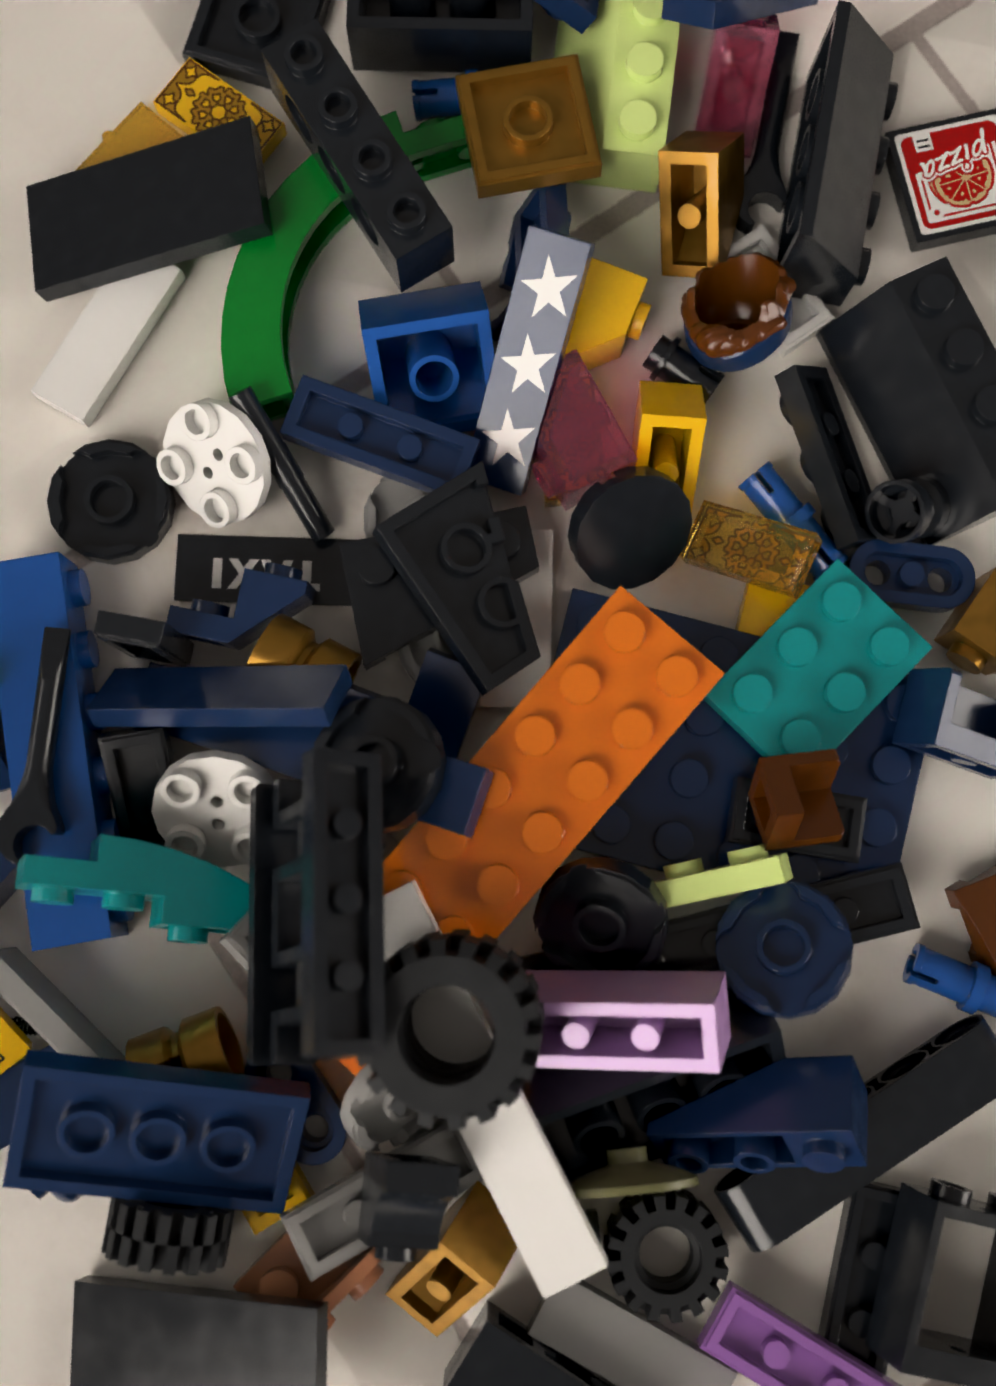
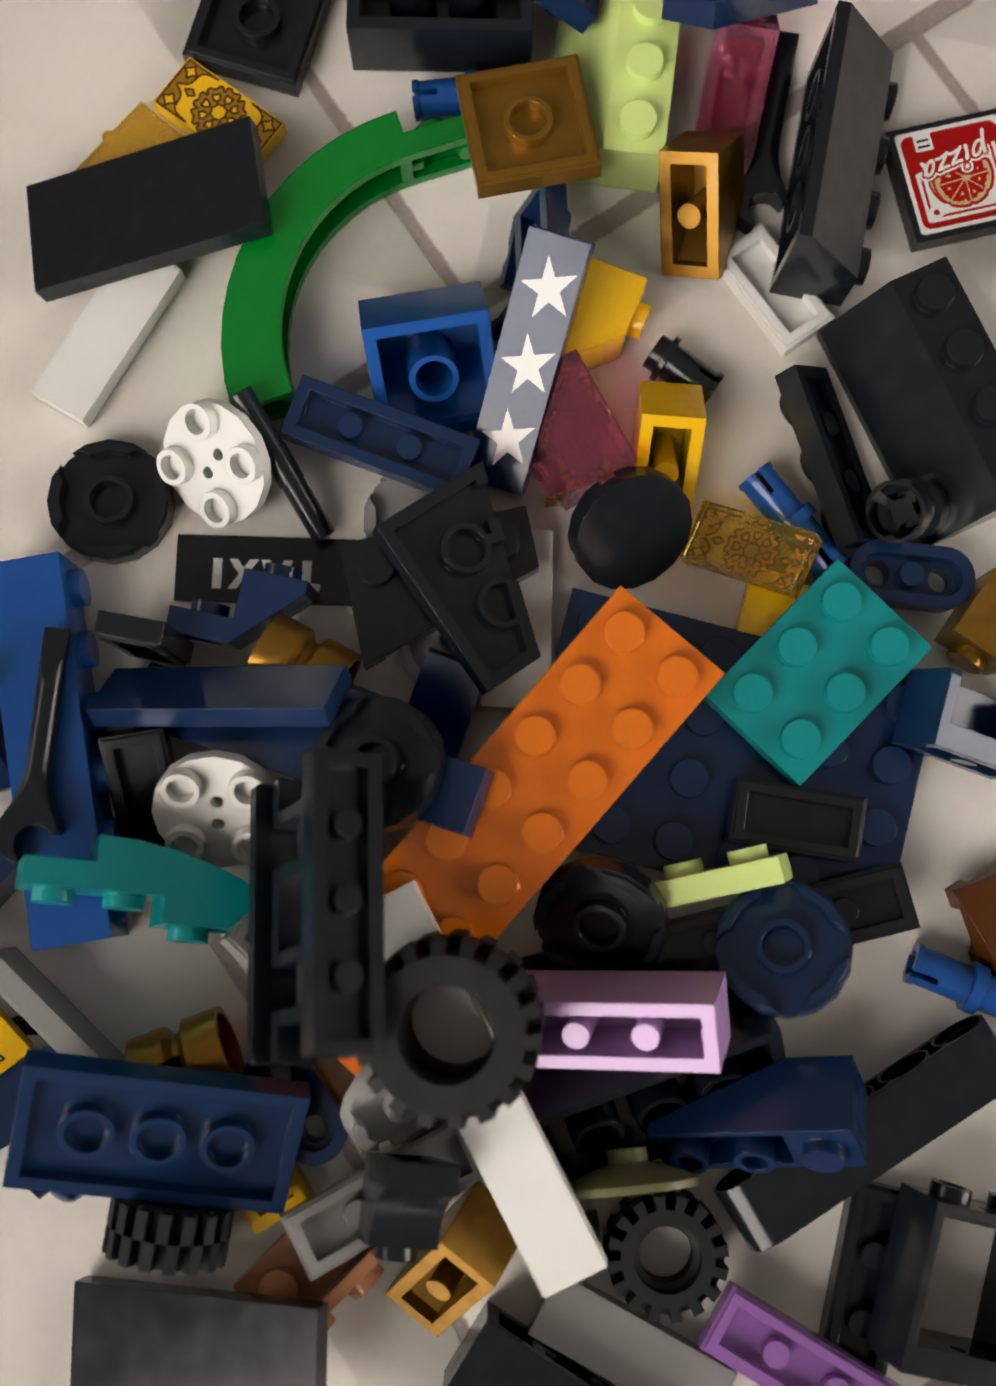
(359, 155): black brick -> none
(738, 312): reddish brown hair -> none
(795, 799): reddish brown panel -> none

